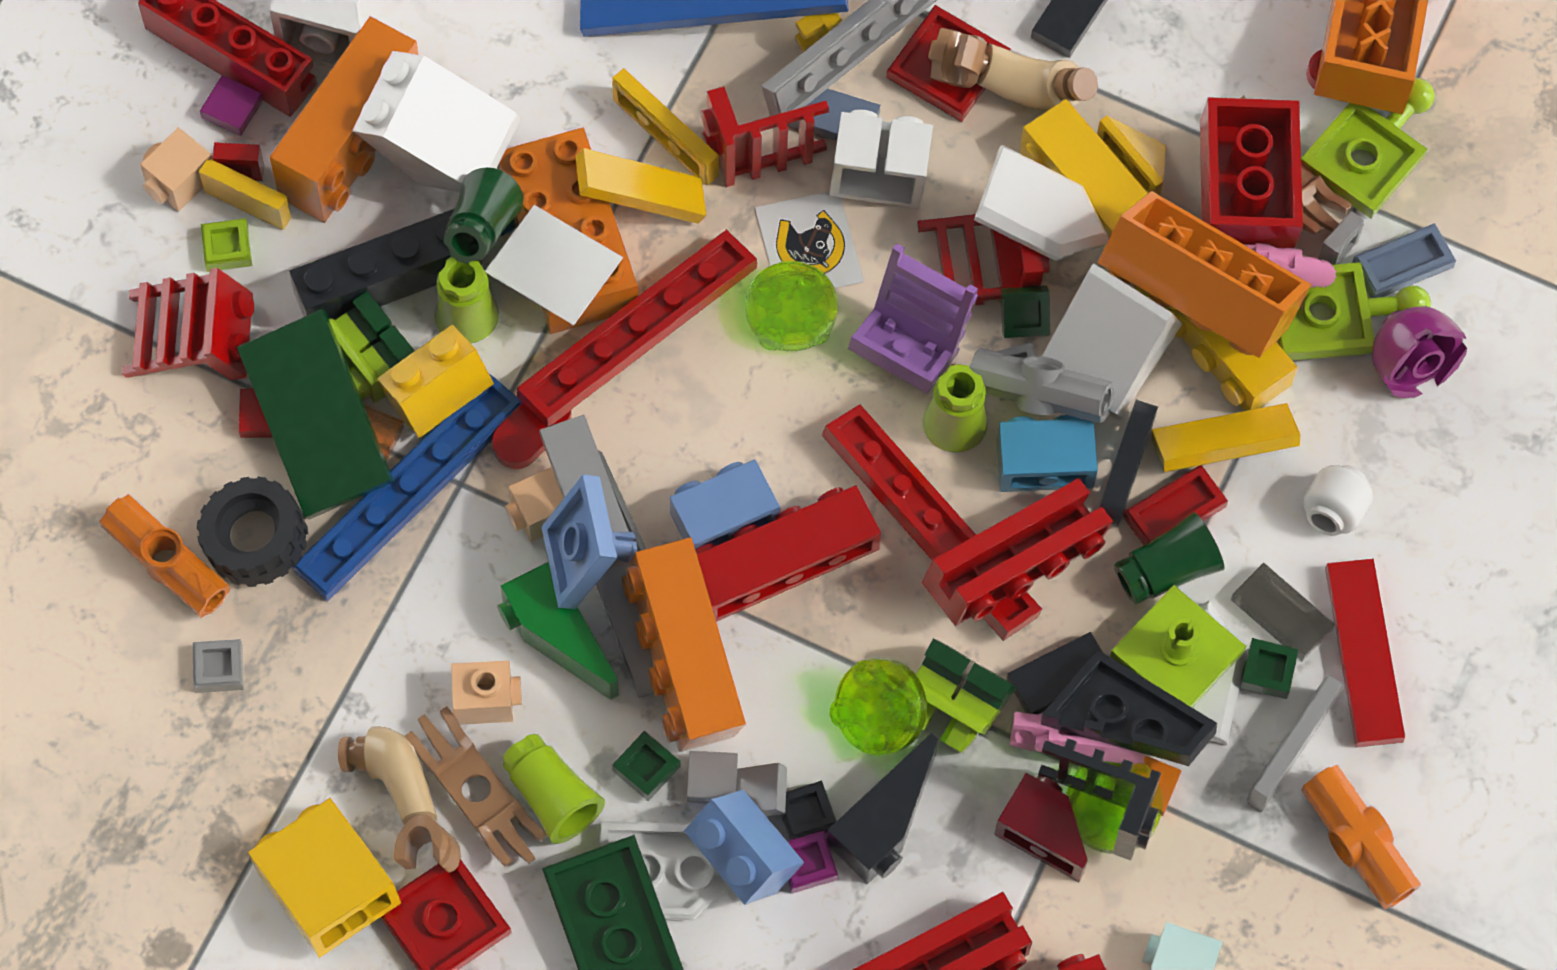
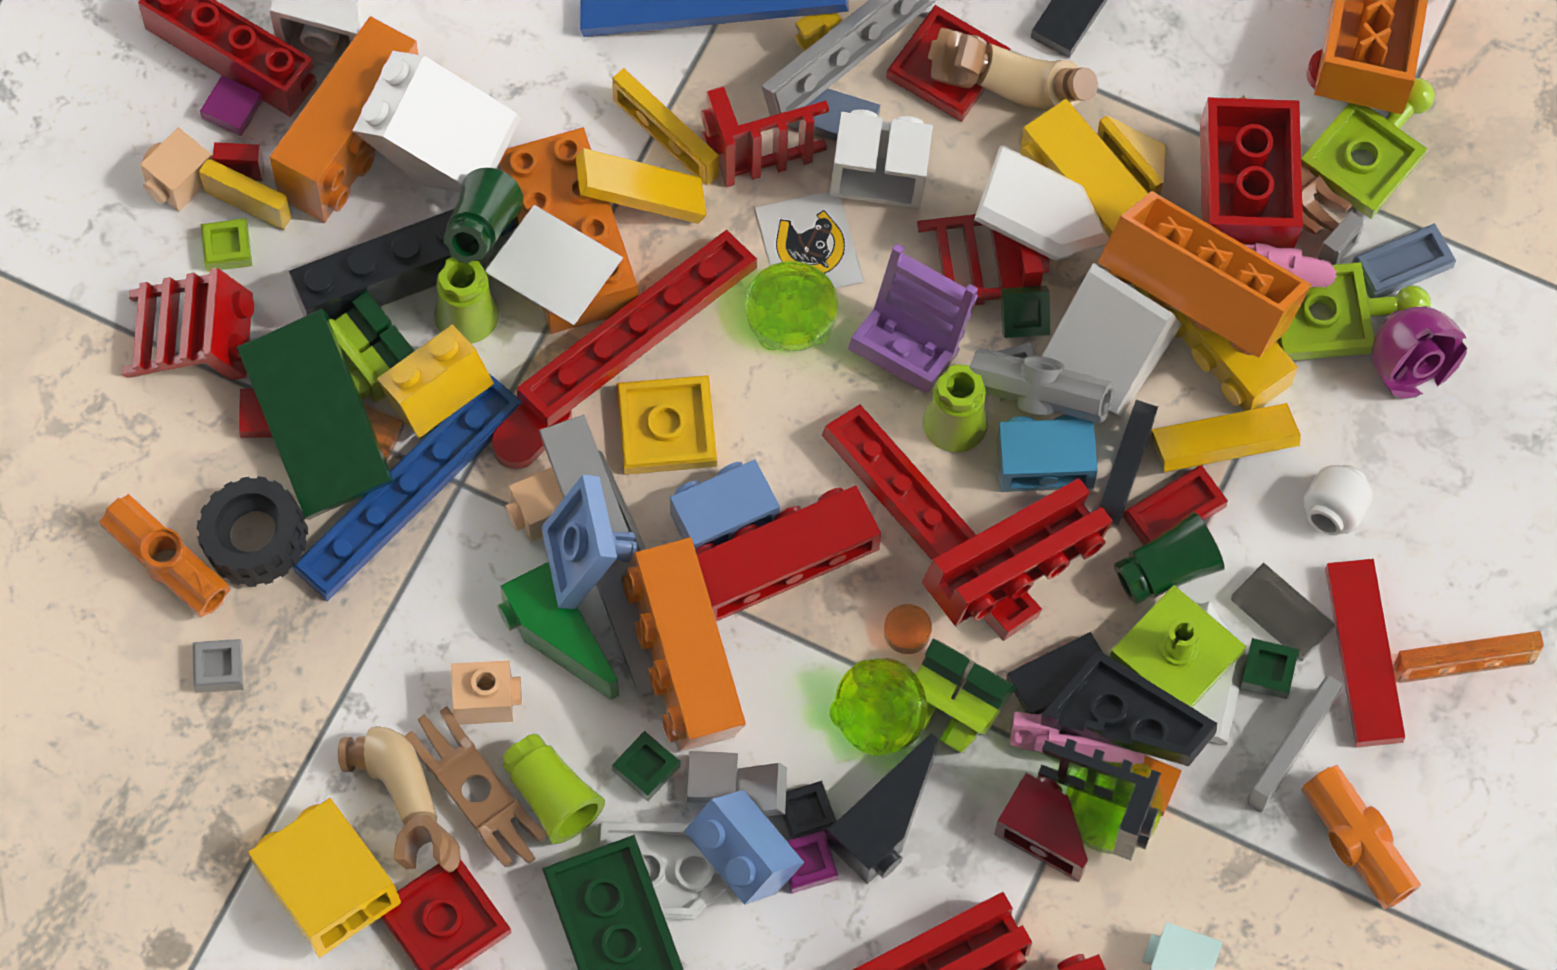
(666, 424): none -> yellow tile
(907, 629): none -> clear orange tile
(1468, 657): none -> clear orange tile

